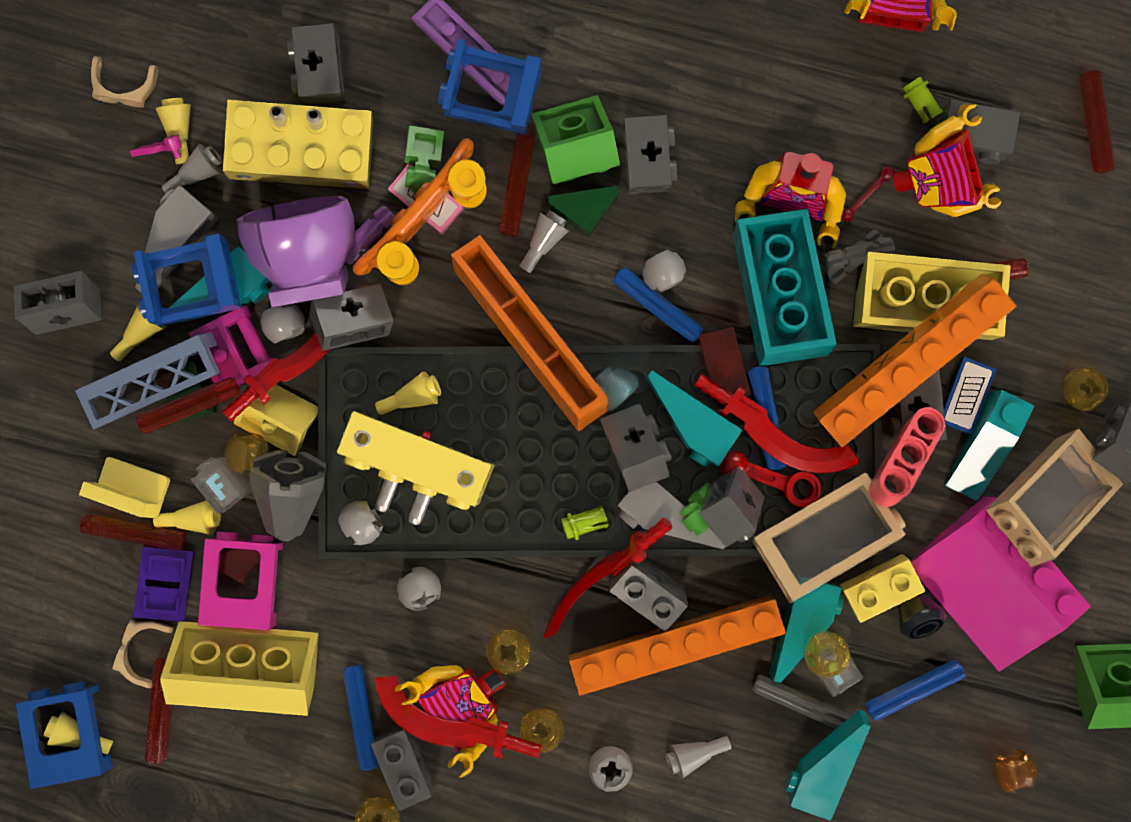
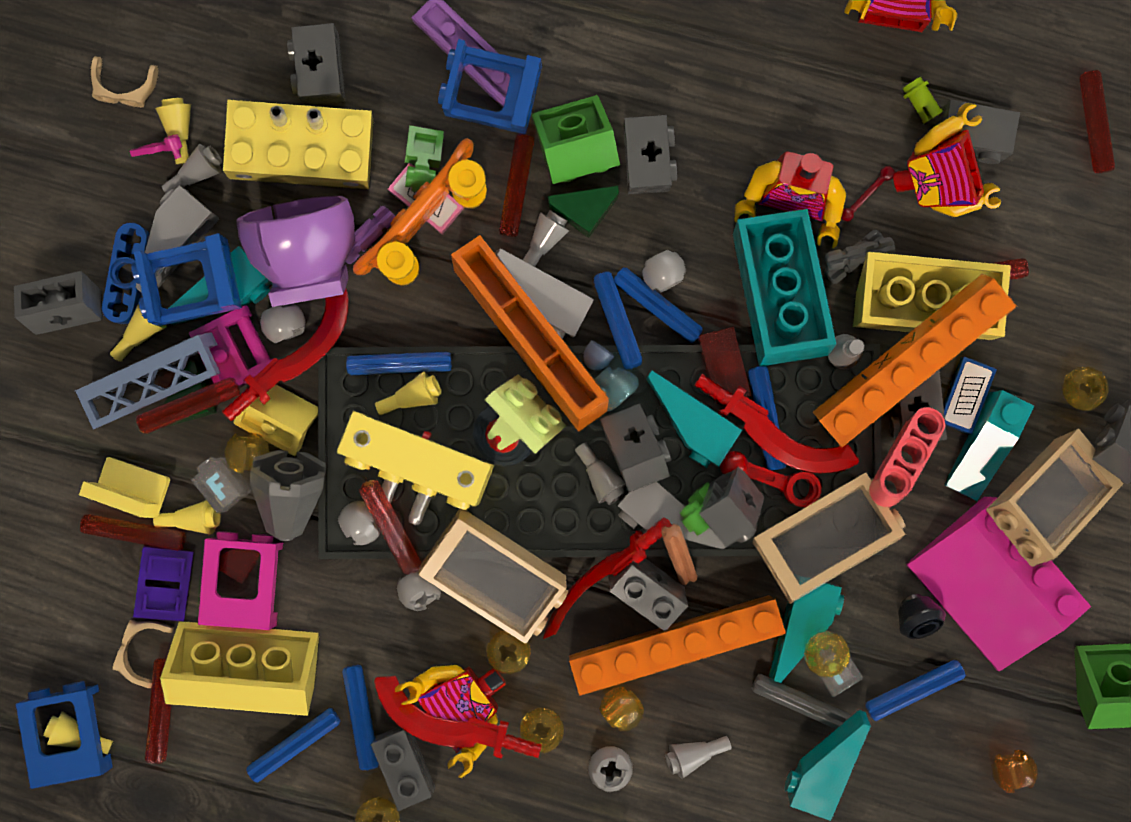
(117, 261): none -> blue beam
(293, 745): none -> blue axle
(351, 317): dark grey brick -> none
(390, 526): none -> clear red axle
(399, 363): none -> blue axle
(494, 576): none -> window
(515, 423): none -> yellowish green plate
(557, 301): none -> light grey slope
(584, 522): lime pin -> none
(596, 356): none -> sand blue hinge
(605, 481): none -> light grey cone
(617, 320): none -> blue axle
(621, 709): none -> clear yellow piece
(679, 554): none -> nougat axle
(846, 352): none -> light grey cone
(882, 588): light yellow brick -> none

